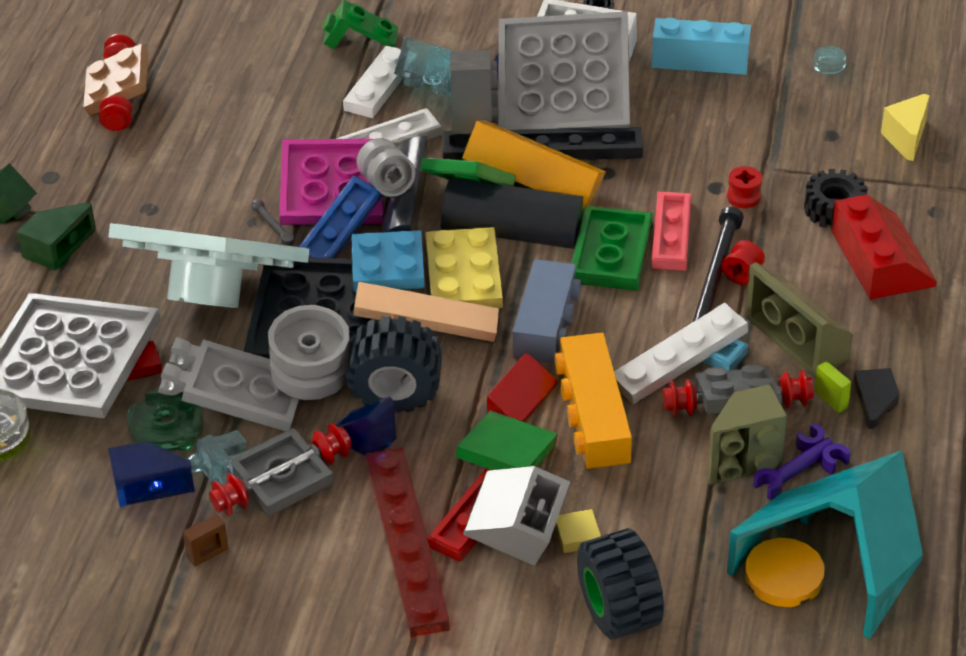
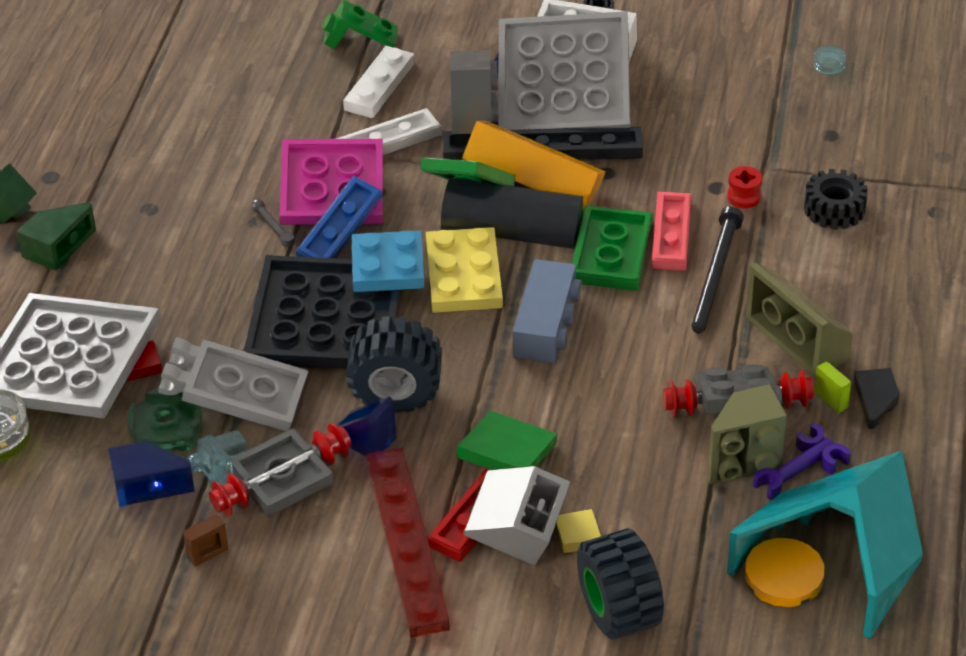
(115, 81): plate -> none
(207, 266): light aqua piece -> none
(309, 352): light grey wheel -> none
(385, 167): light grey wheel -> none
(404, 210): black brick -> none
(425, 64): clear light blue slope -> none
(432, 311): light nougat tile -> none
(521, 389): red slope -> none
(594, 401): light orange brick -> none
(679, 352): white plate -> none
(701, 46): medium azure brick -> none
(729, 356): medium azure tile -> none
(737, 264): red wheel -> none
(879, 248): red slope -> none
(905, 123): light yellow slope -> none

